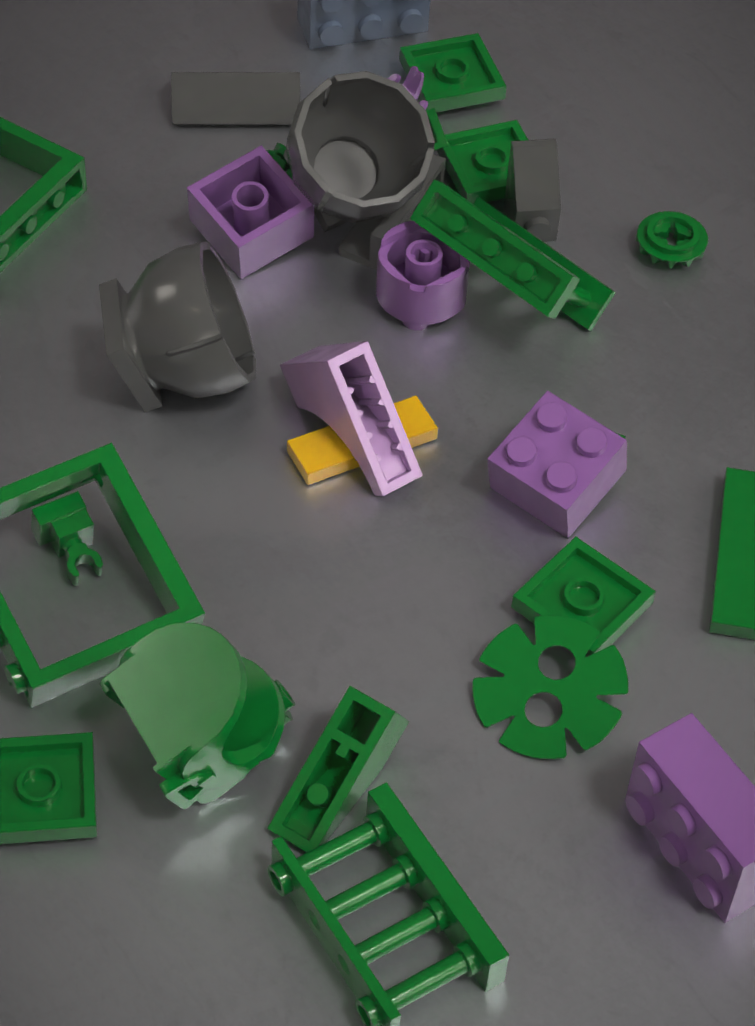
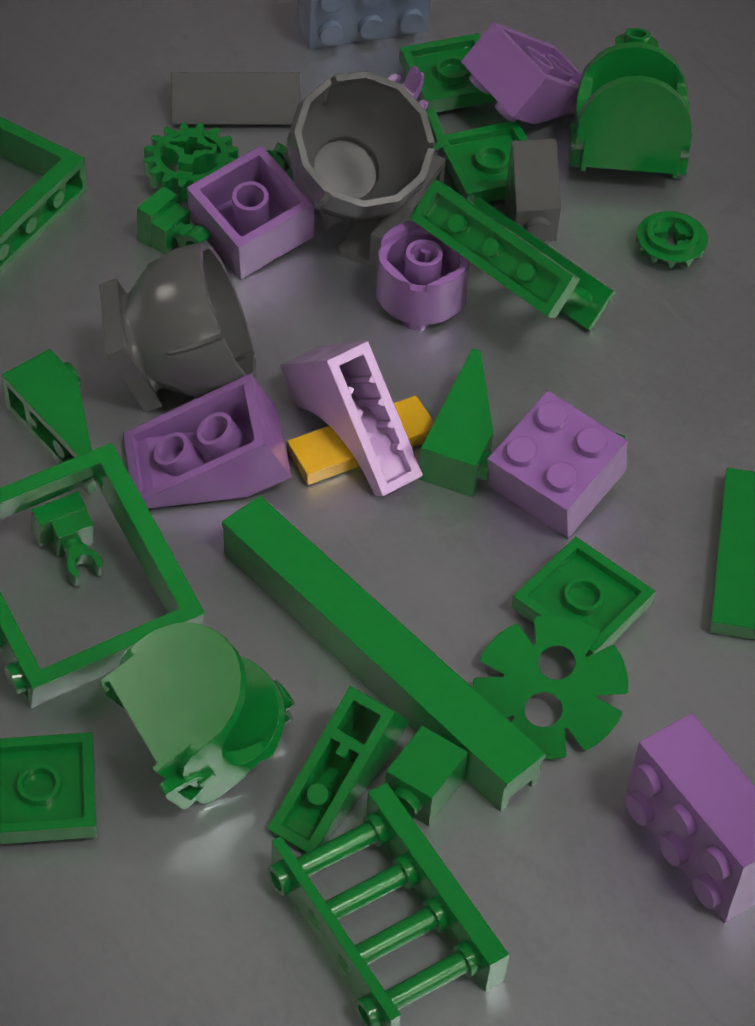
(49, 405): none -> green slope
(166, 223): none -> green piece
(186, 157): none -> green gear
(209, 448): none -> medium lavender slope
(380, 649): none -> green tile
(427, 774): none -> green brick
(462, 433): none -> green slope
(523, 75): none -> medium lavender slope
(632, 110): none -> green animal

